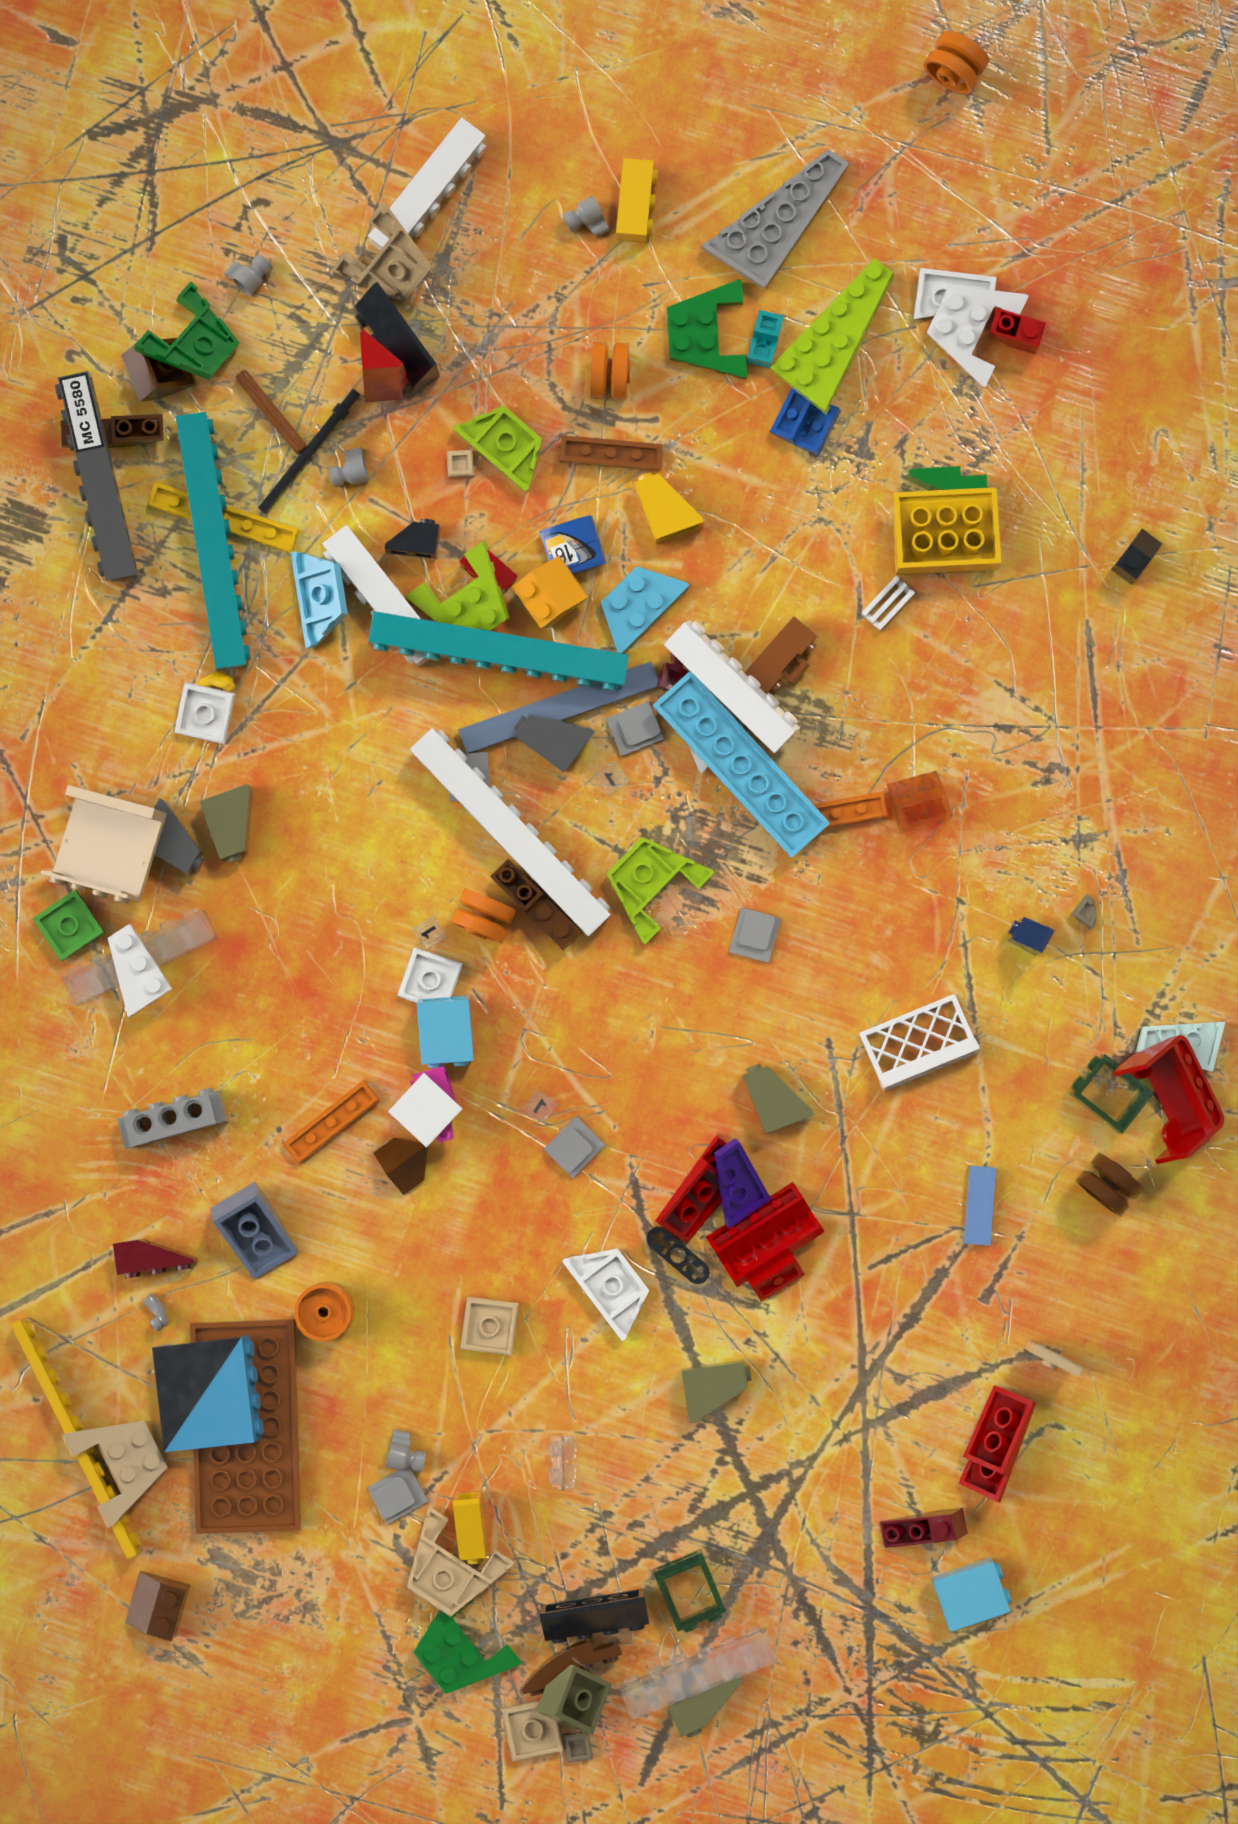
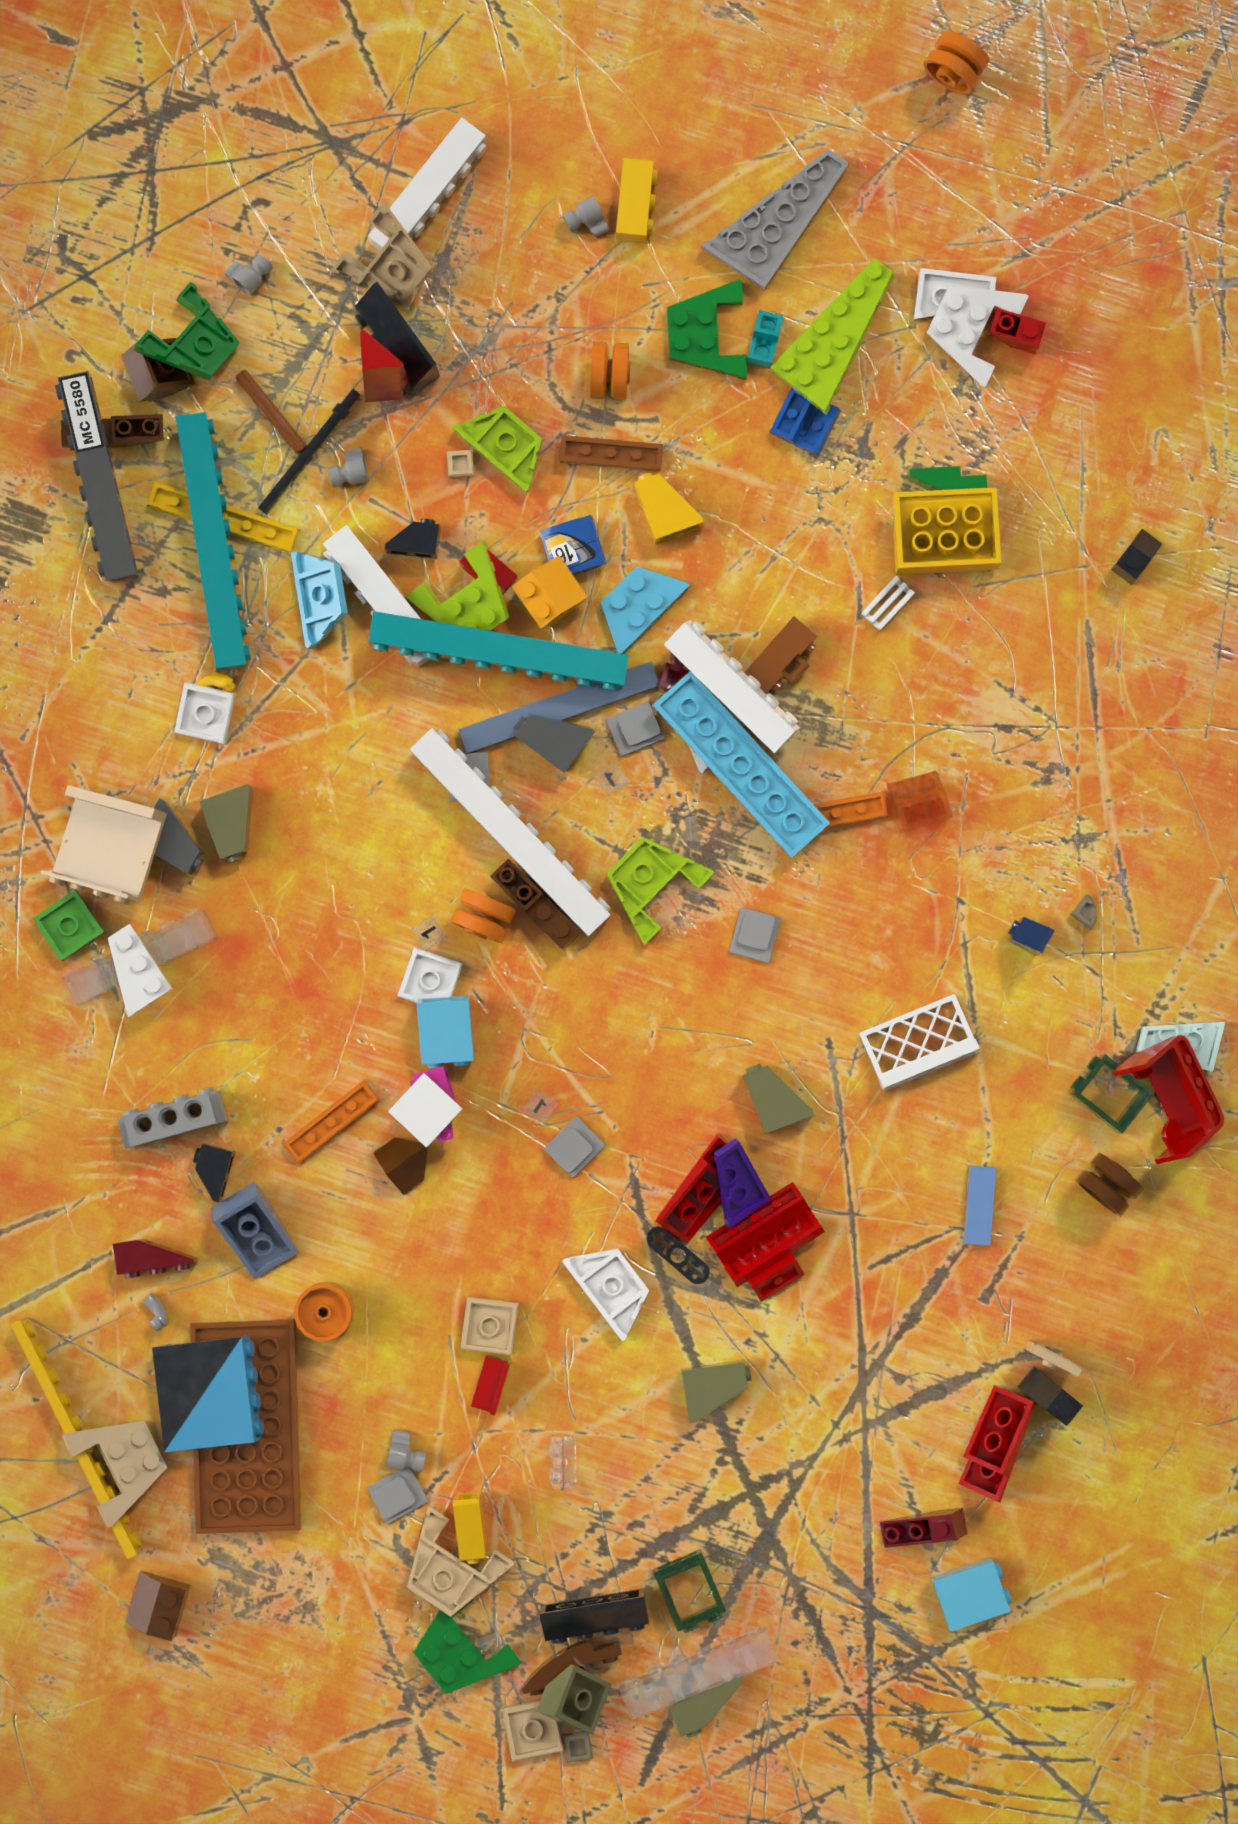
(214, 1168): none -> black slope
(490, 1384): none -> red panel
(1050, 1396): none -> black slope

